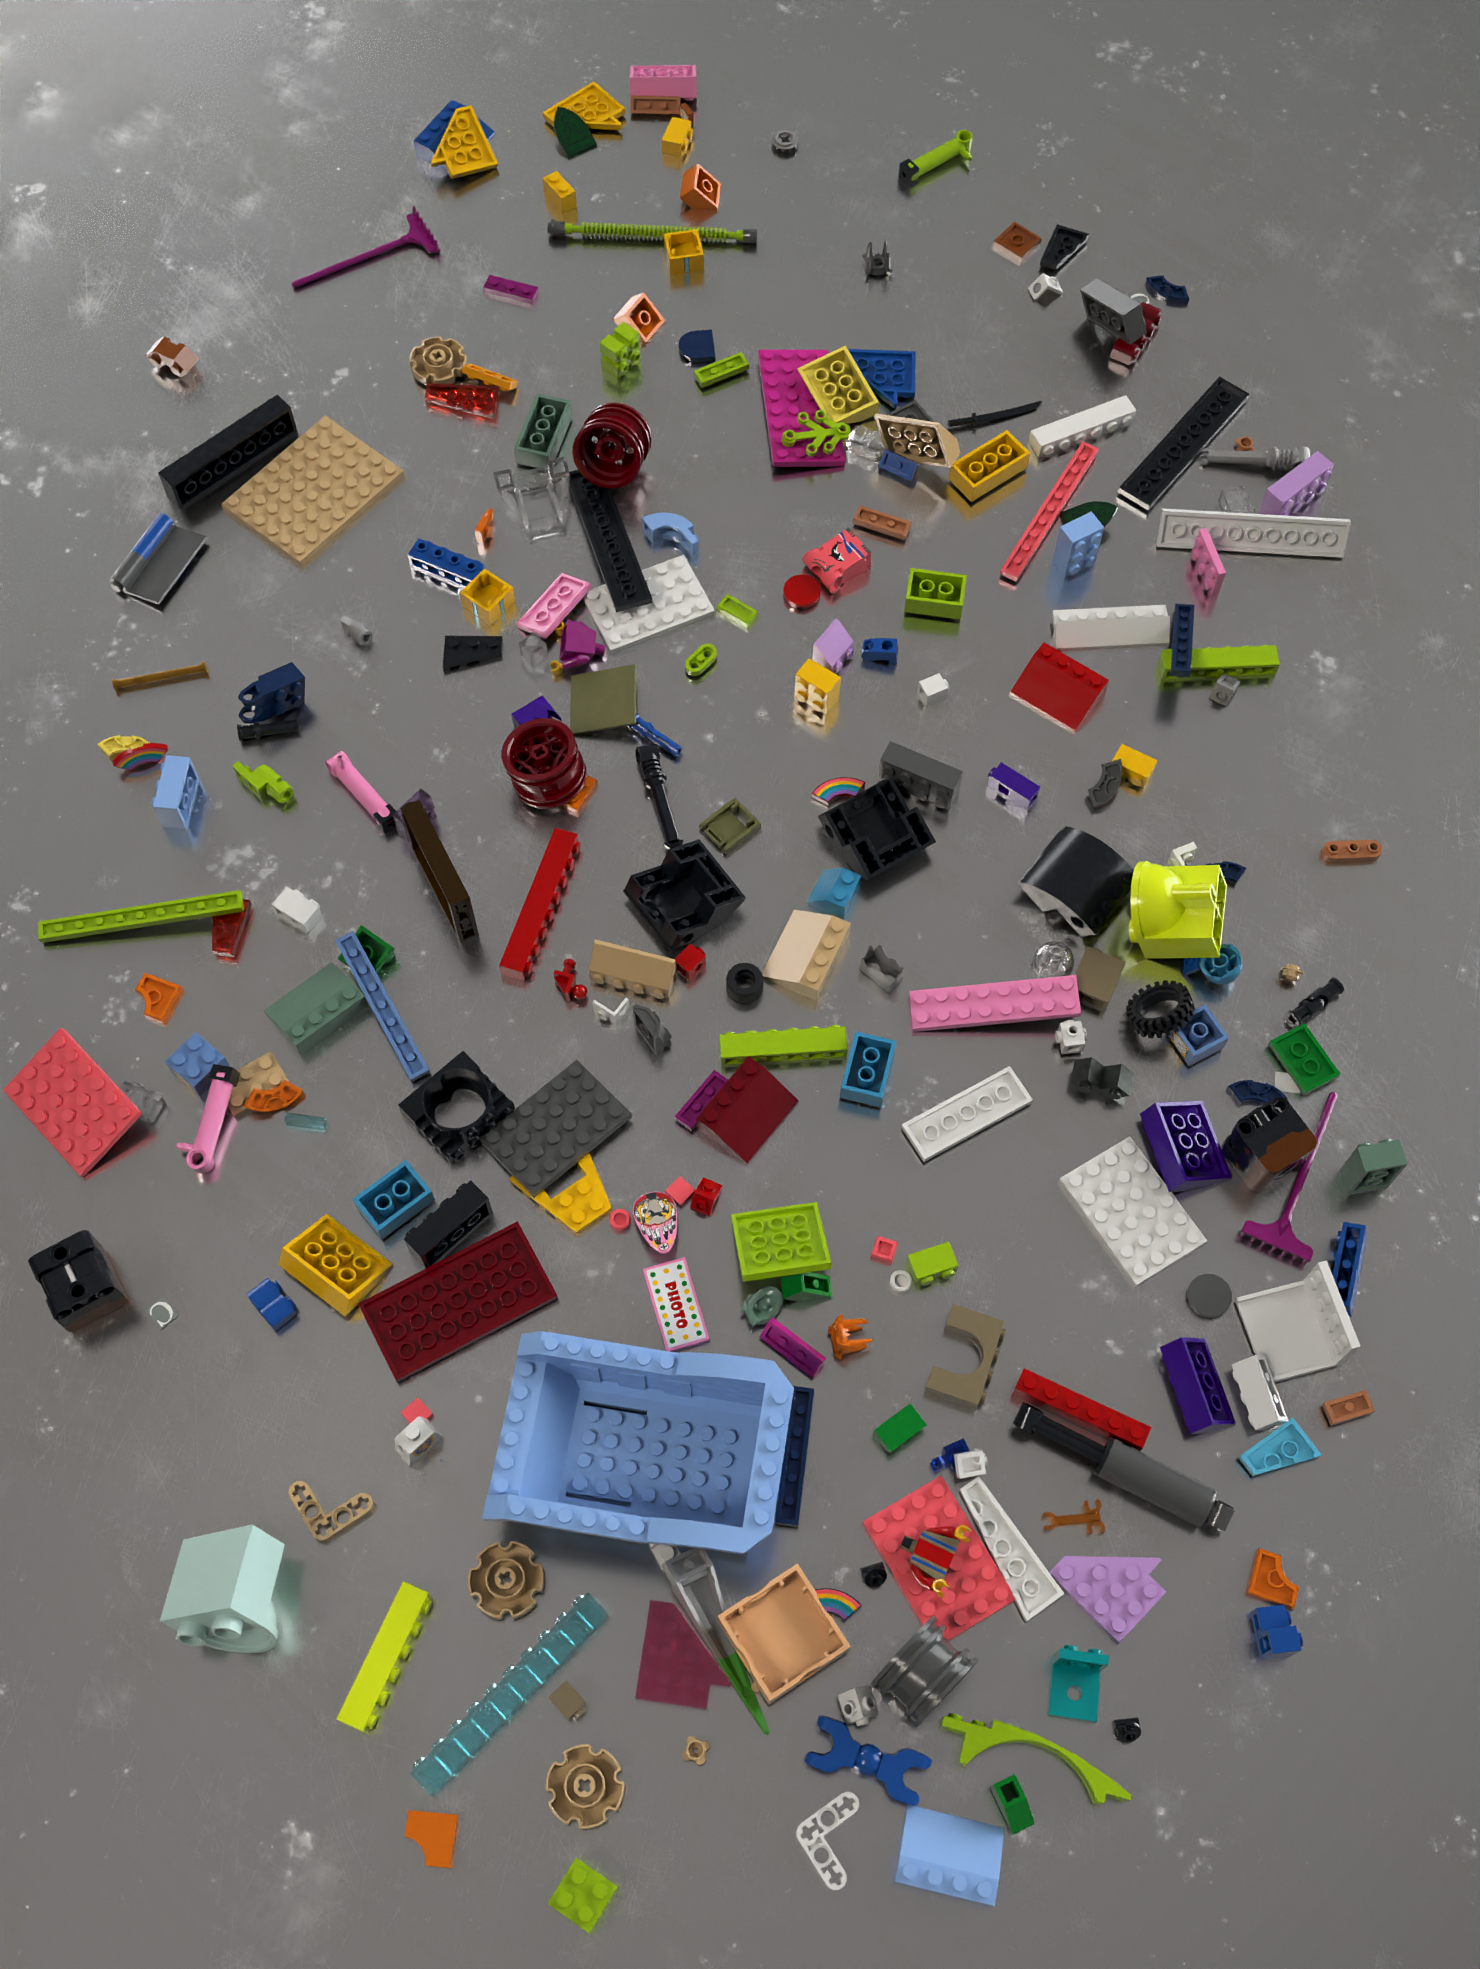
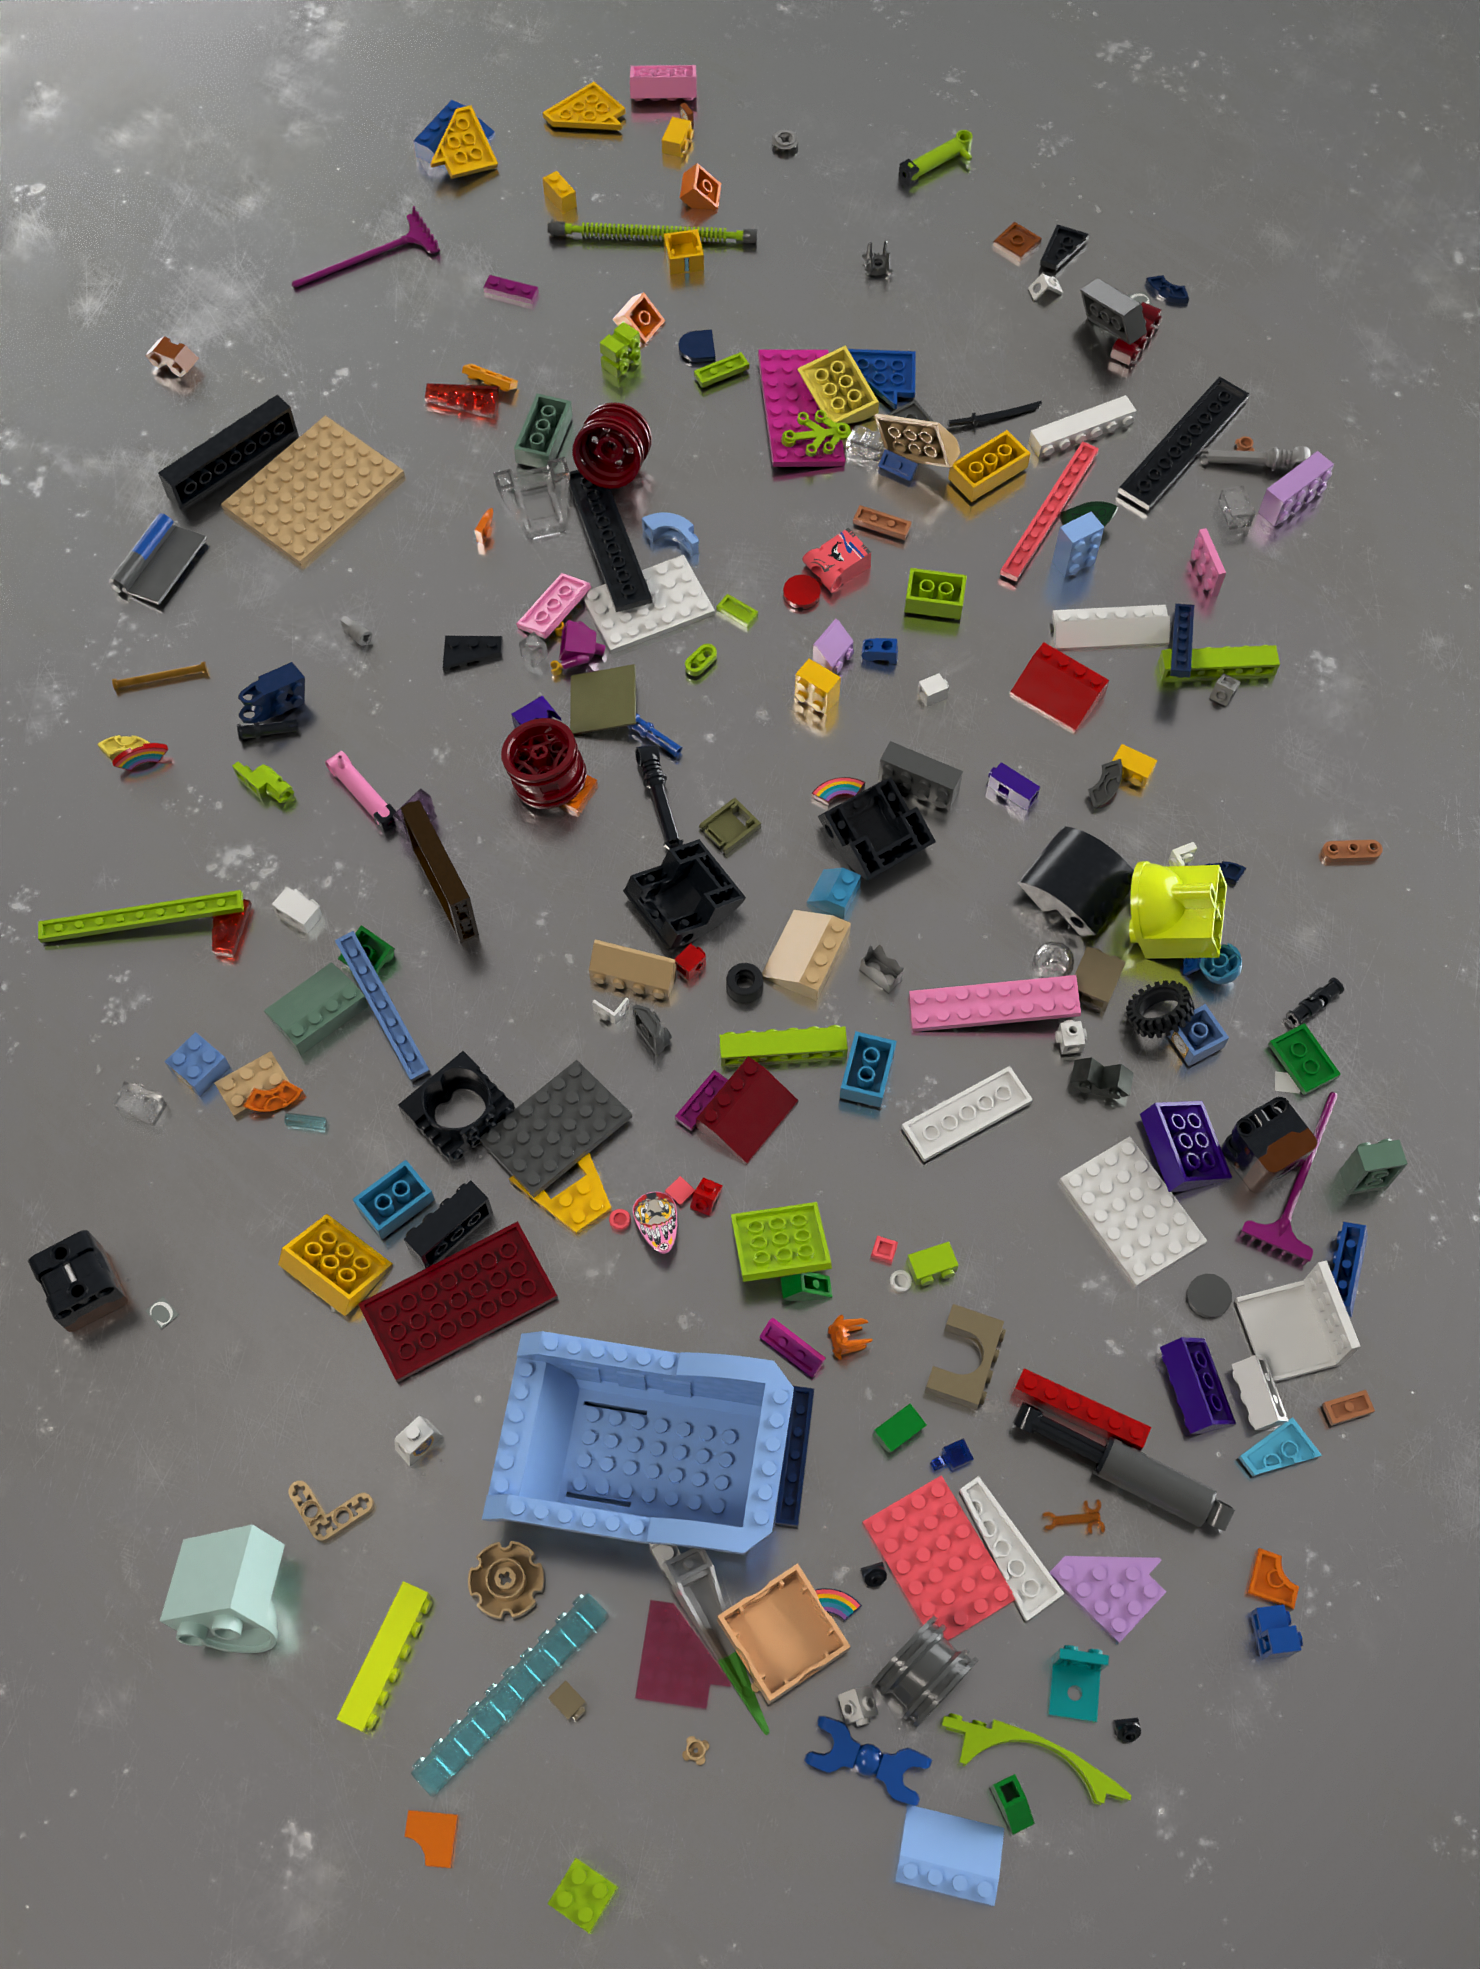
(72, 1102): coral plate -> none
(159, 996): orange tile -> none
(175, 791): light blue brick -> none
(212, 1118): bright pink piece -> none
(271, 1303): blue brick -> none
(416, 1409): coral tile -> none
(437, 361): tan piece -> none
(444, 563): blue brick -> none
(487, 596): yellow container -> none
(539, 904): red brick -> none
(565, 1779): tan piece -> none
(567, 982): red piece -> none
(572, 132): dark green shield -> none
(655, 105): nougat plate -> none
(676, 1305): tile -> none
(762, 1305): sand green hat -> none
(819, 1842): white beam -> none
(933, 1555): torso -> none
(970, 1463): white bracket -> none
(1255, 532): white plate -> none
(1255, 1092): dark blue tile -> none
(1291, 972): tan plate -> none

